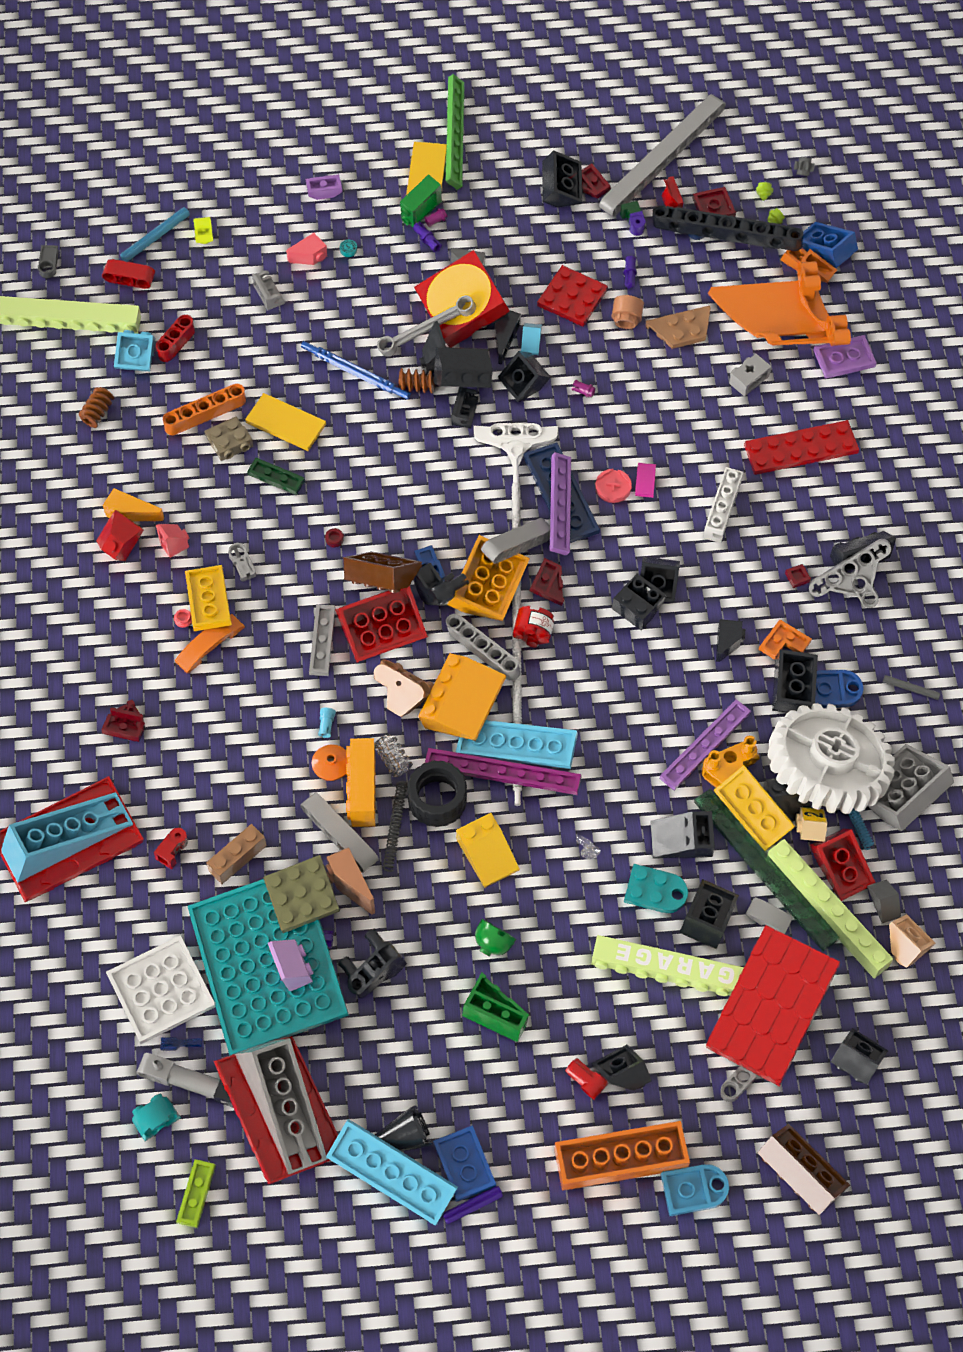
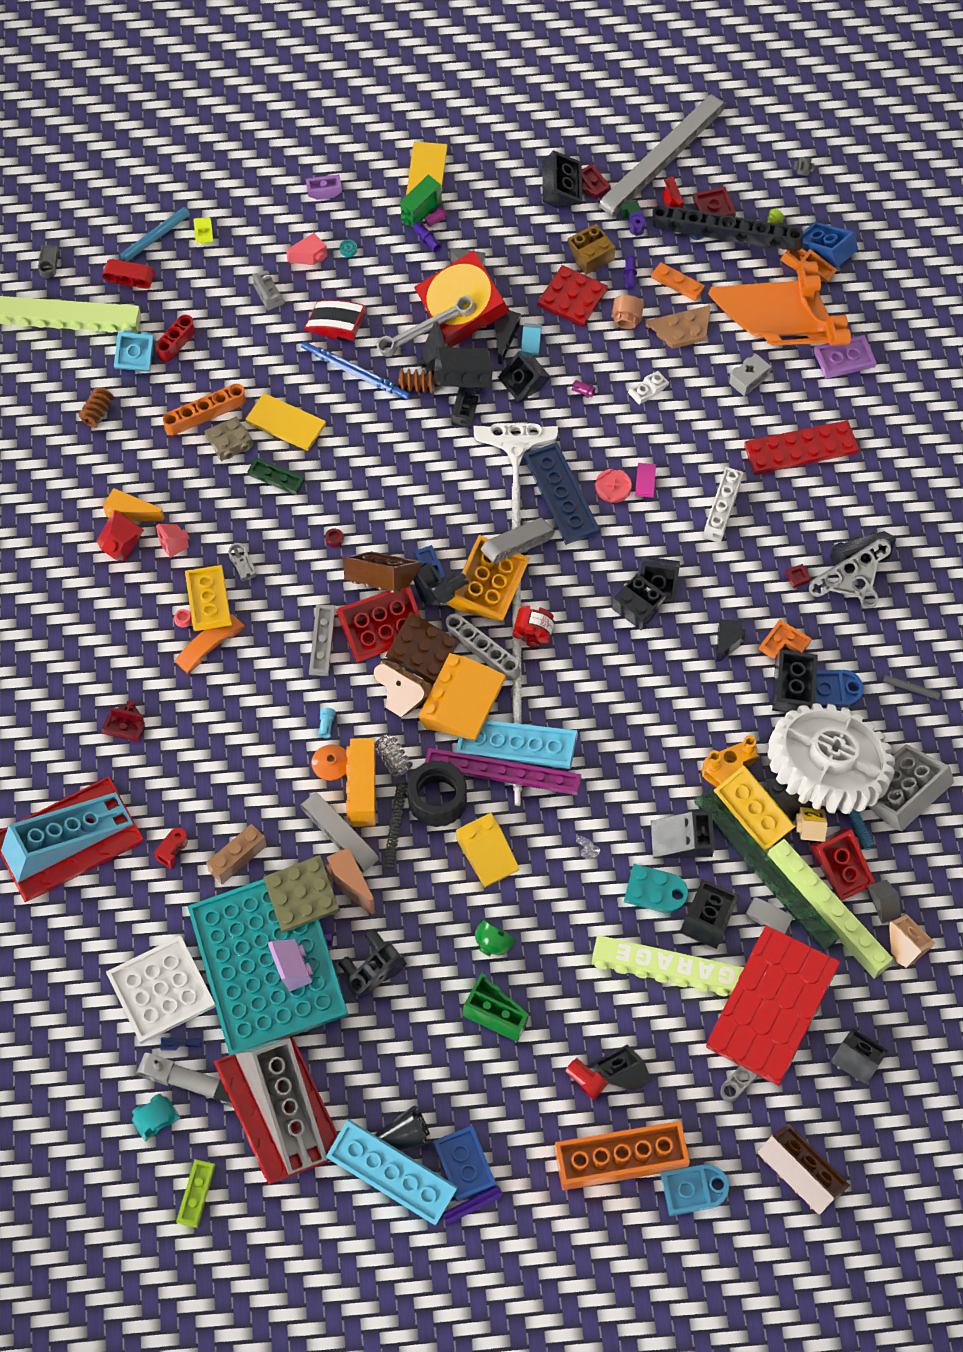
(336, 319): none -> slope
(421, 648): none -> reddish brown plate
(455, 125): bright green plate -> none
(549, 582): dark red wing -> none
(560, 504): medium lavender plate -> none
(591, 249): none -> pearl gold slope
(648, 388): none -> white slope
(678, 281): none -> orange plate
(704, 744): medium lavender plate -> none
(764, 190): lime plate -> none

